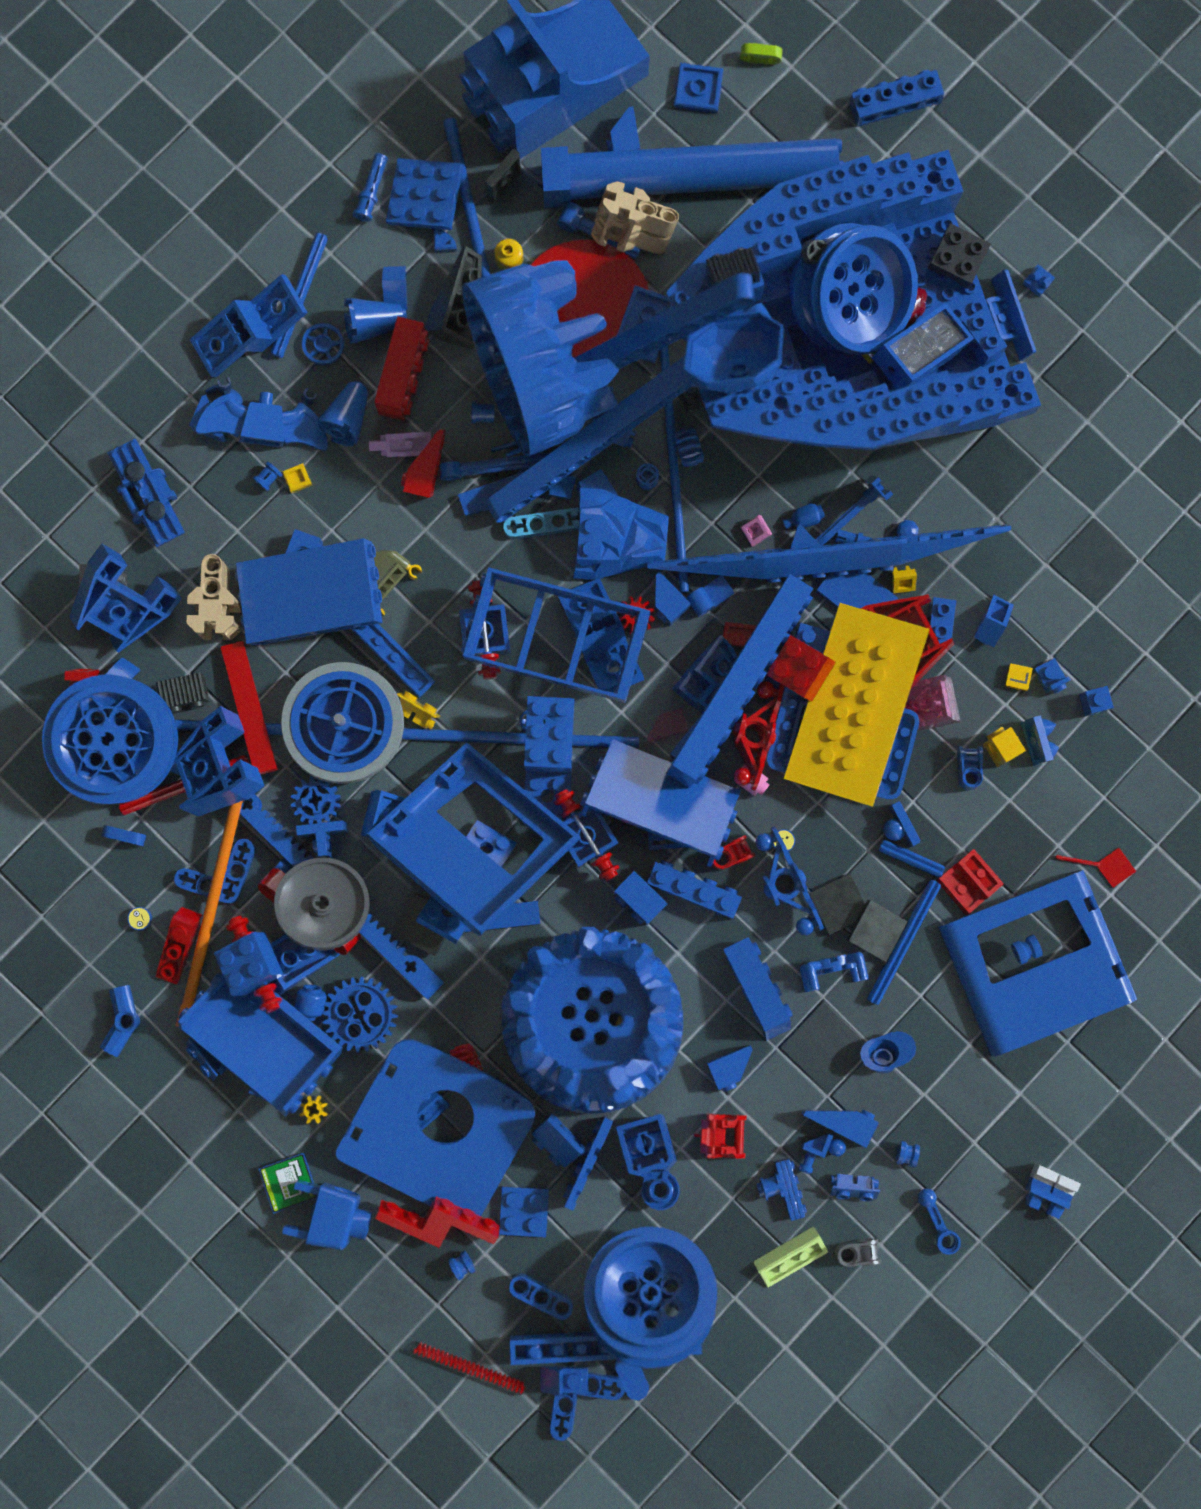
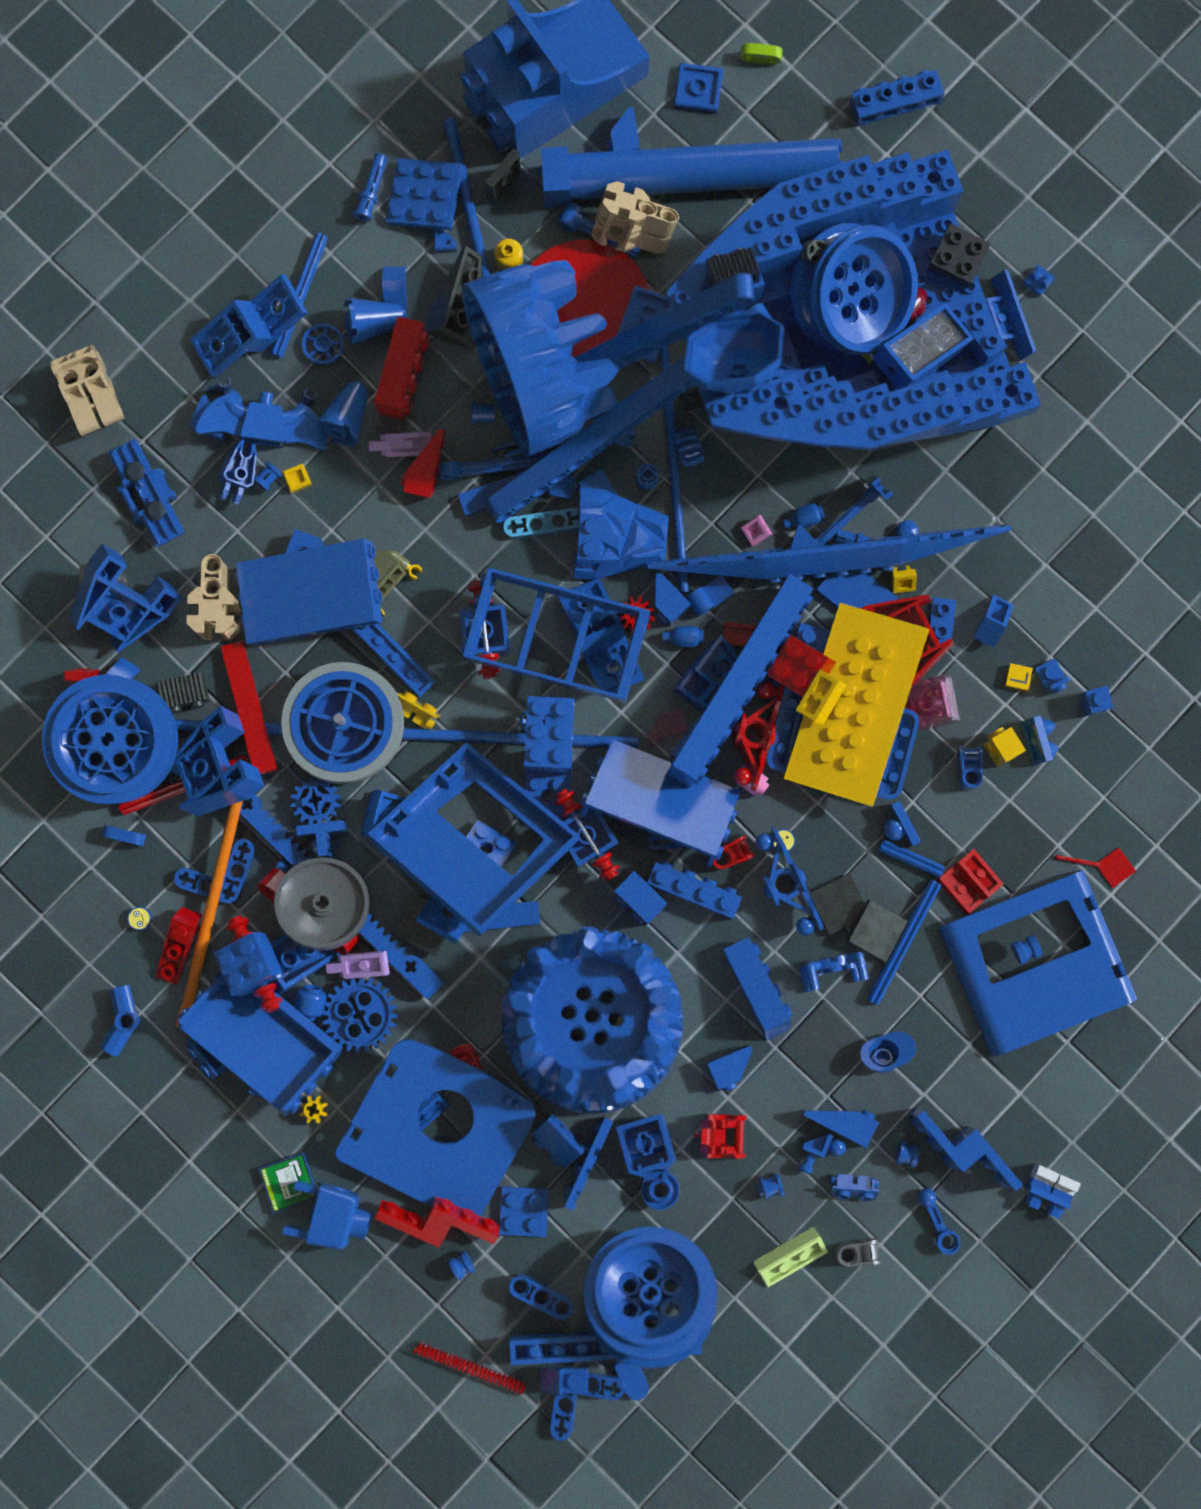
(79, 394): none -> tan connector
(237, 471): none -> blue hinge
(360, 965): none -> lavender hinge
(684, 636): none -> blue plant
(792, 1194): blue piece -> none
(821, 697): none -> yellow hinge
(965, 1150): none -> blue bracket

